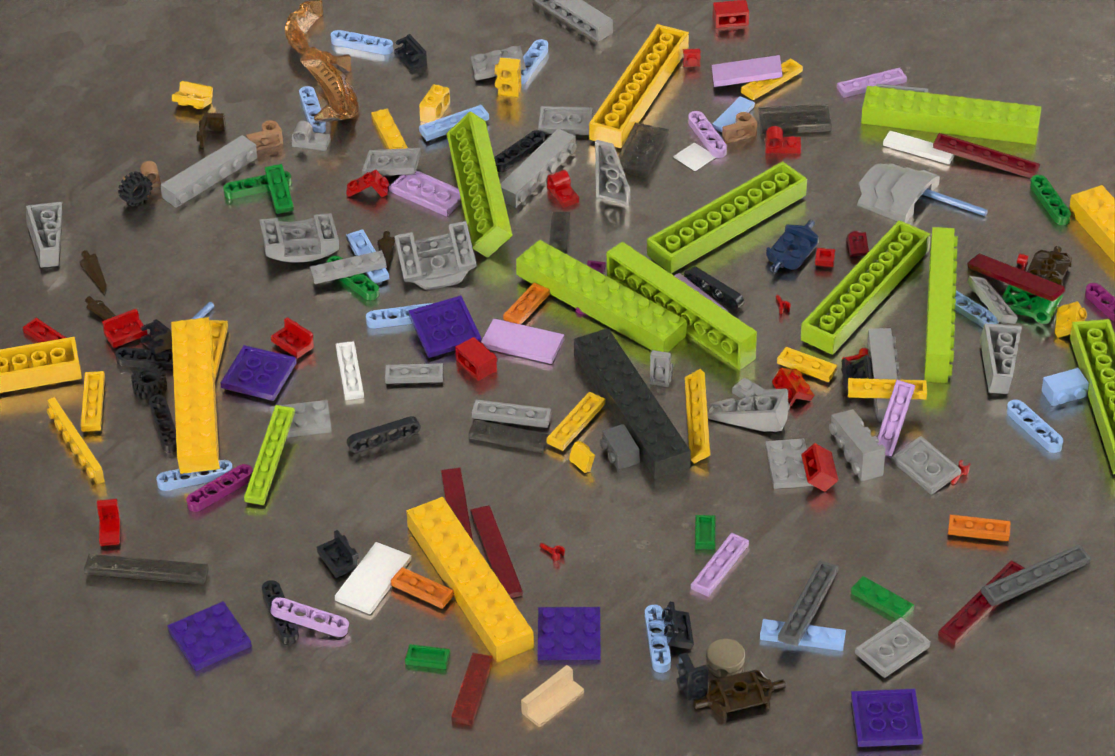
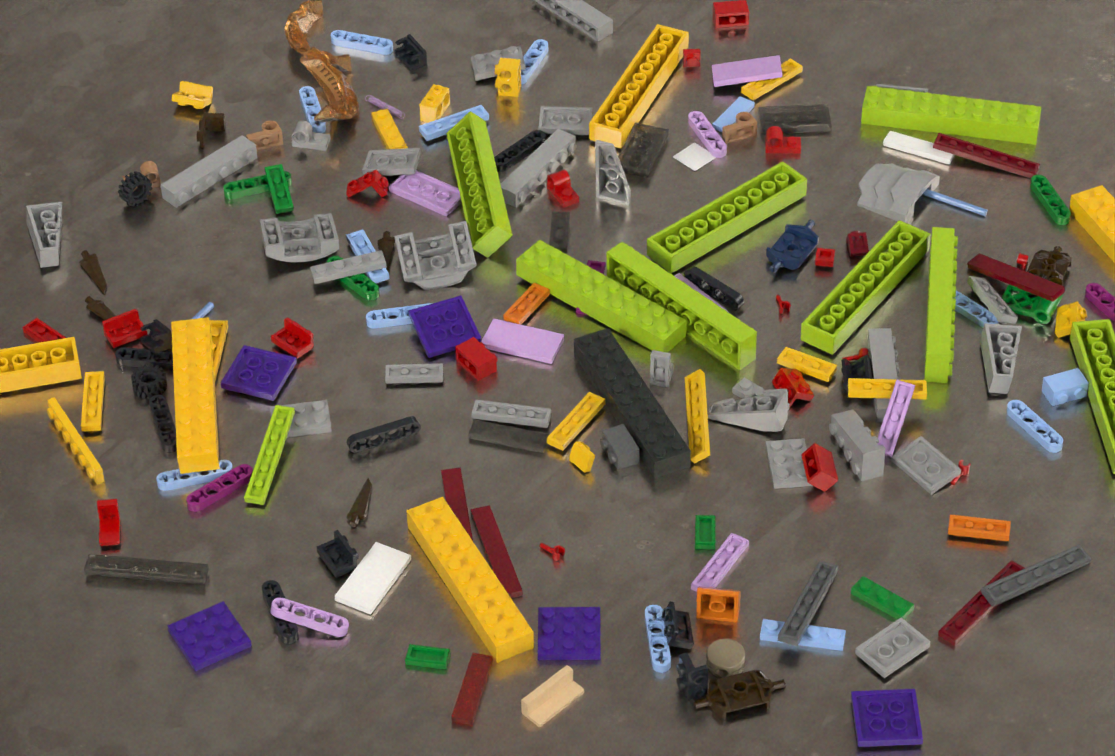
(349, 370): white tile -> none
(360, 506): none -> dark brown bar
(376, 99): none -> lavender piece
(422, 587): orange plate -> none
(718, 604): none -> orange slope
(859, 85): lavender tile -> none

